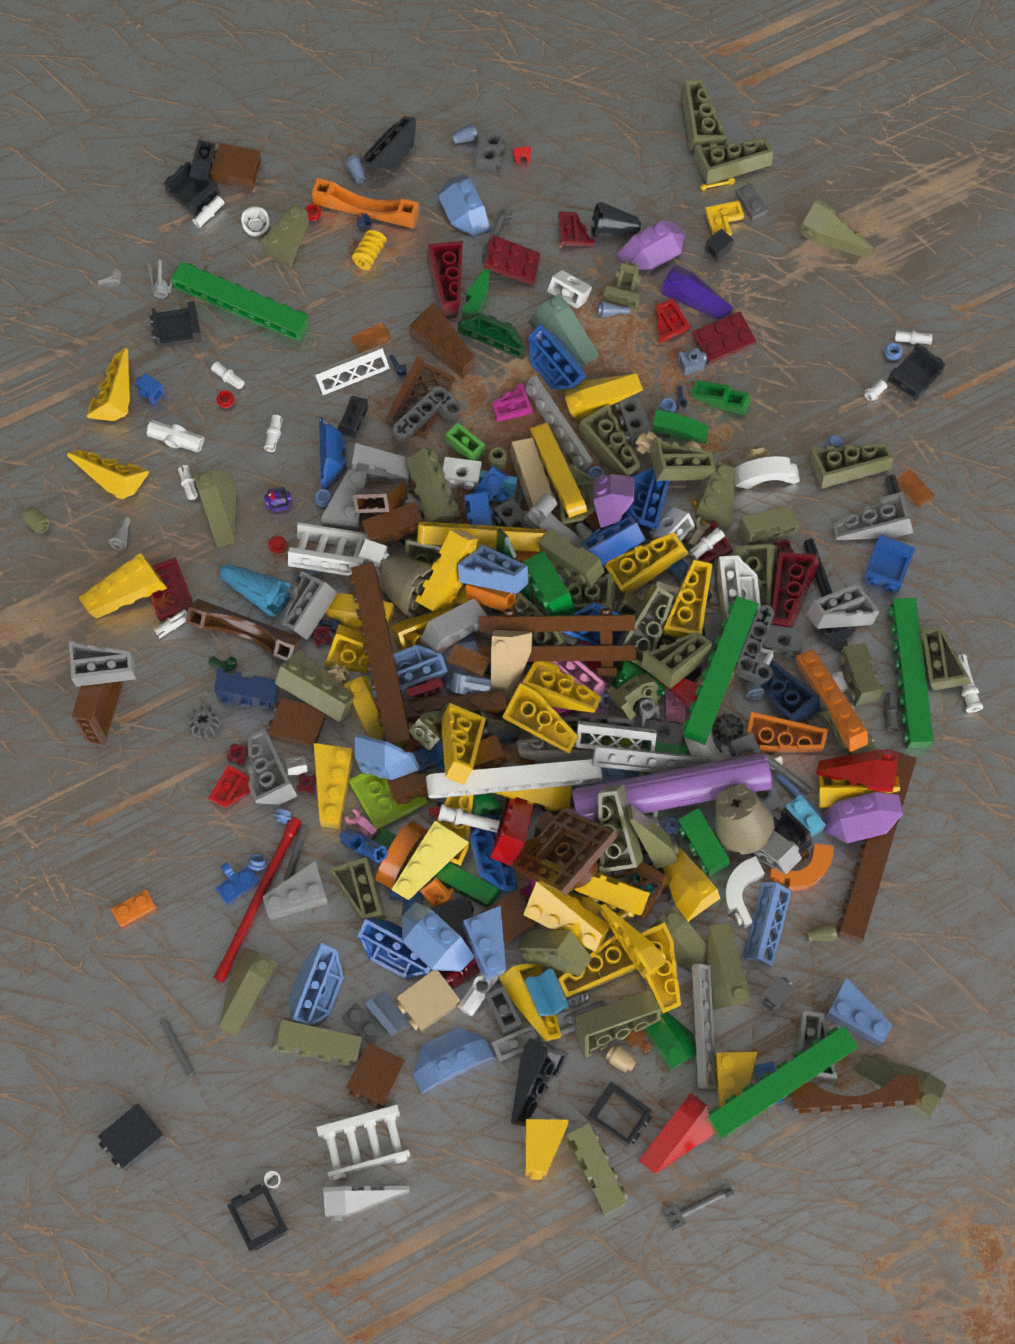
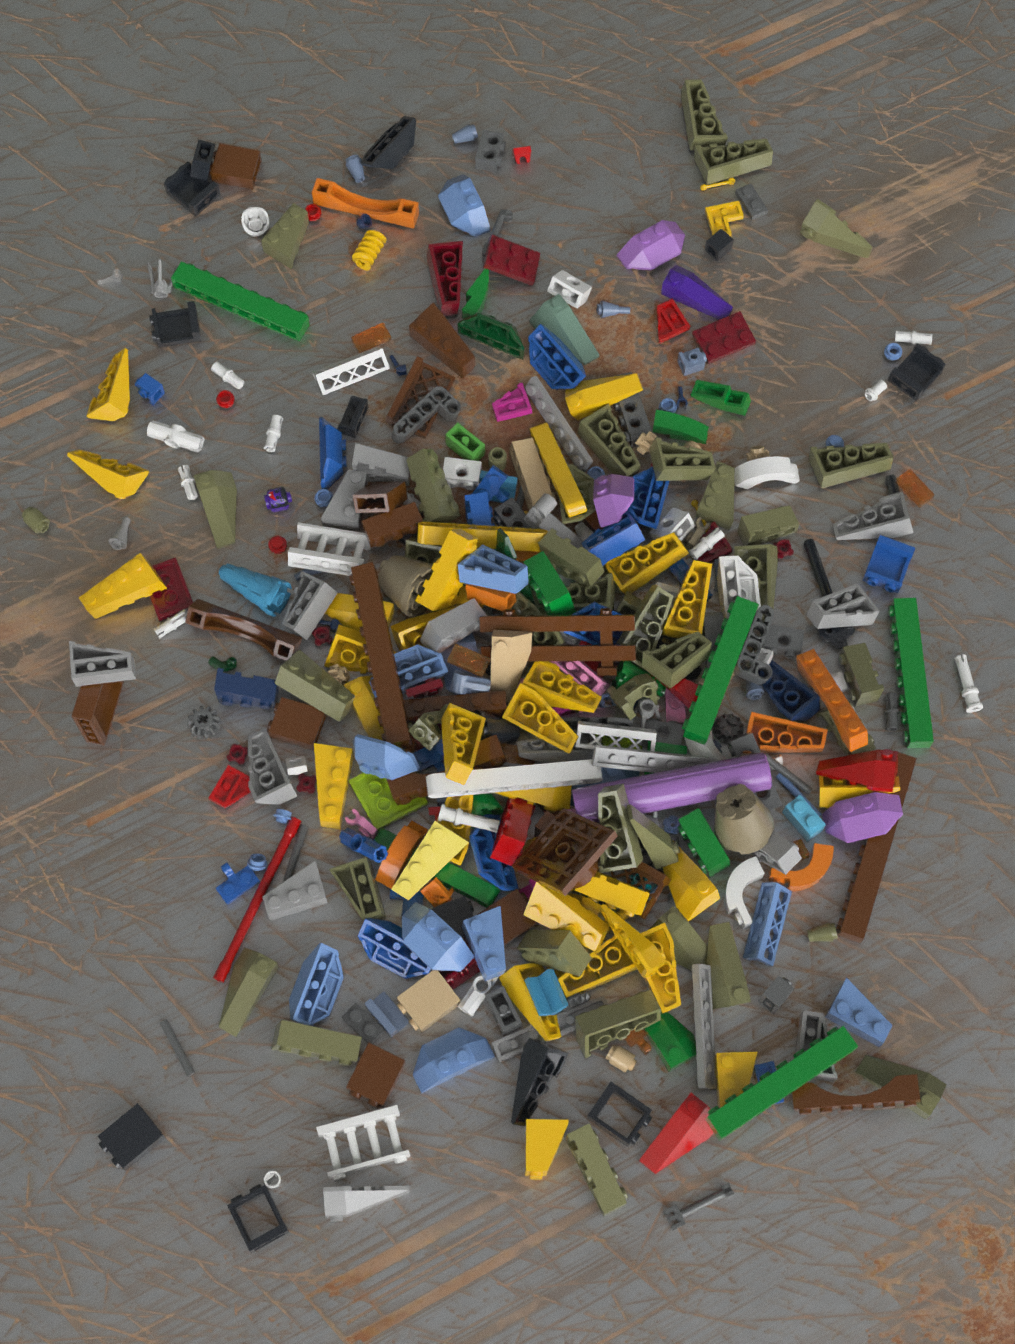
(133, 908): orange plate -> none
(208, 211): white pin -> none
(373, 553): white brick -> none
(572, 230): dark red wing -> none
(613, 222): black cone -> none
(627, 275): olive tile -> none
(792, 583): dark red wedge -> none
(793, 830): black hinge -> none
(942, 662): olive wedge -> none

